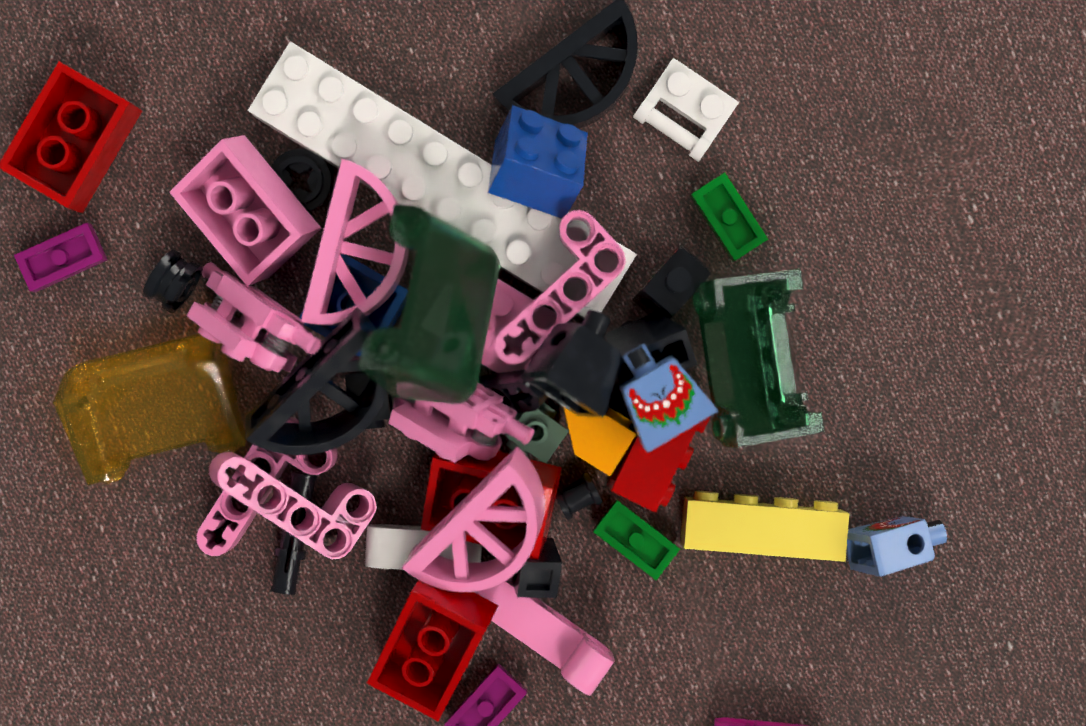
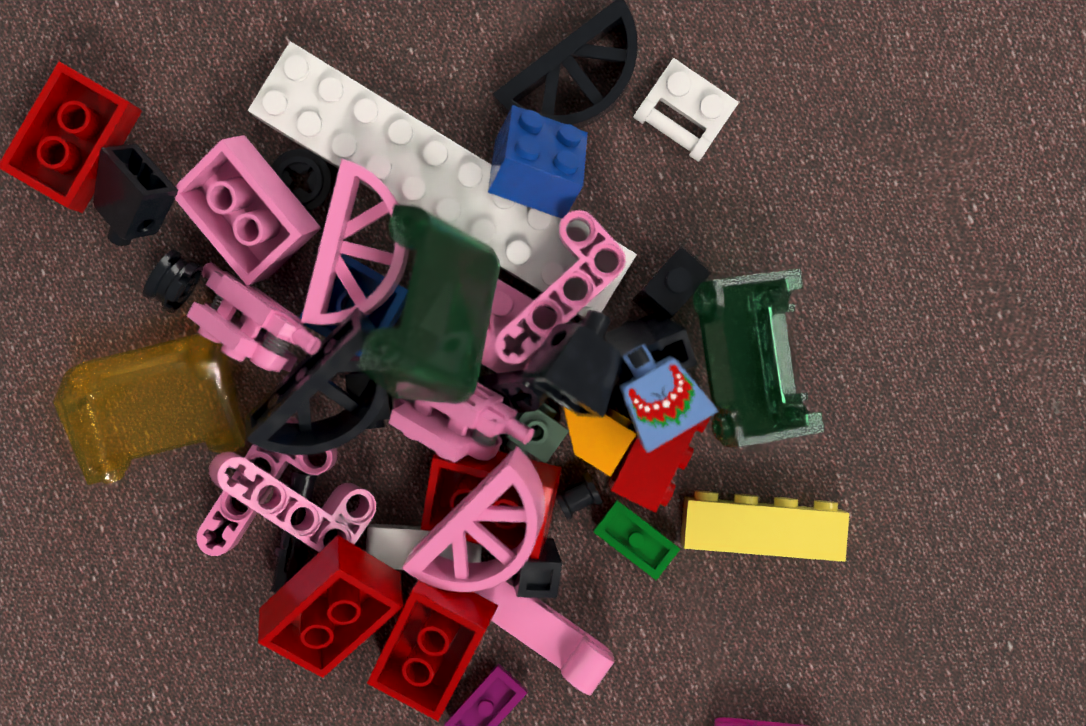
(60, 257): magenta plate -> none
(131, 193): none -> black torso
(330, 607): none -> red brick
(728, 217): green plate -> none
(893, 544): medium blue torso -> none

